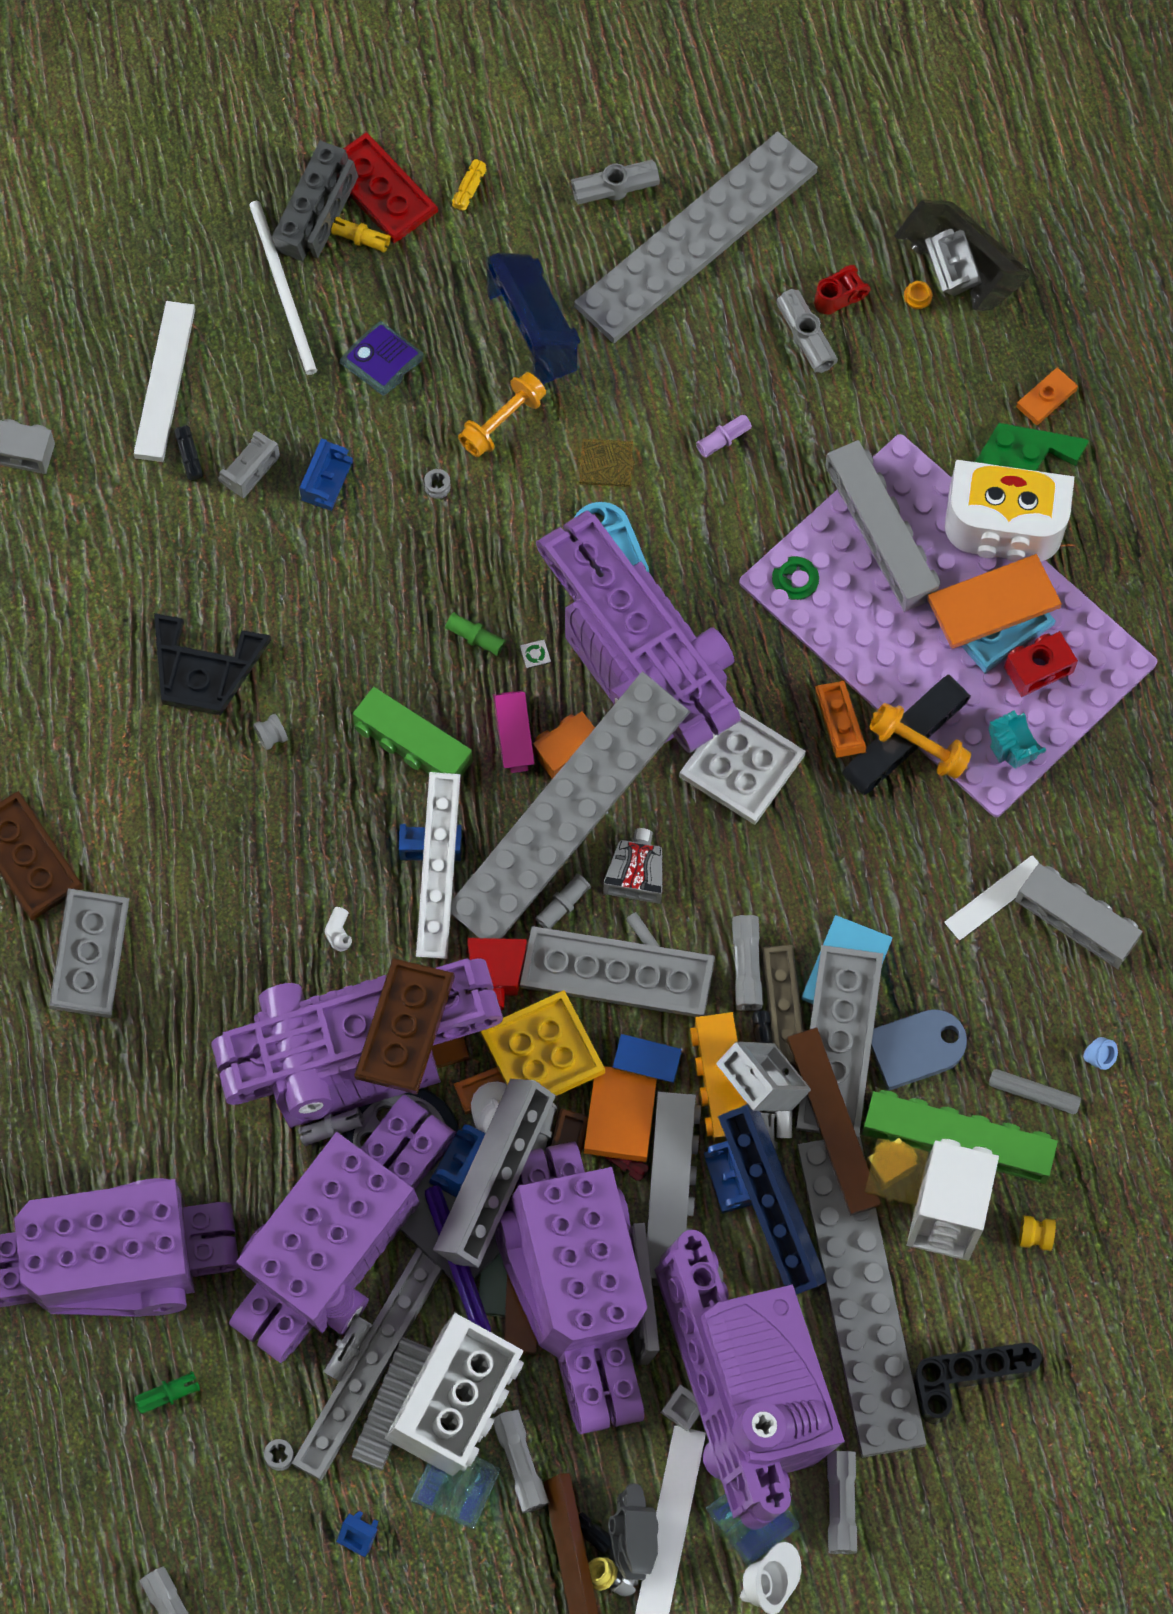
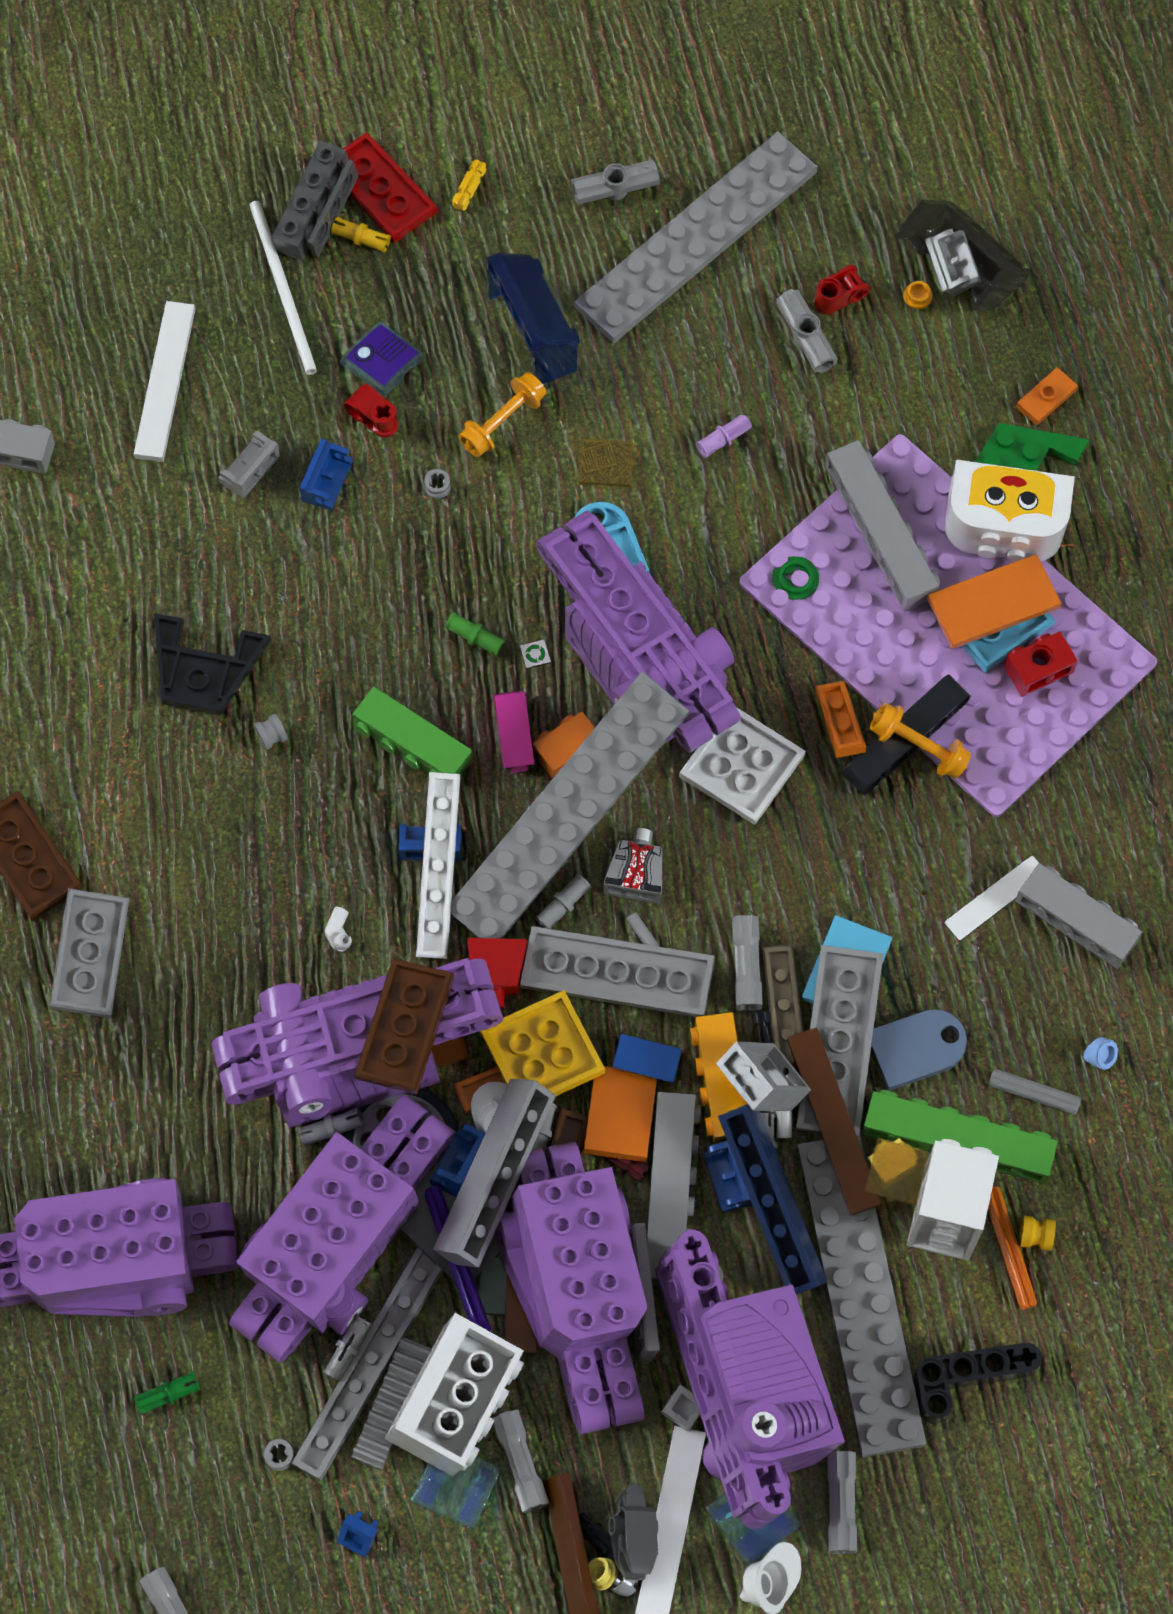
(188, 453): black axle -> none
(372, 411): none -> red piece
(1011, 1250): none -> orange axle
(1013, 740): teal hair -> none

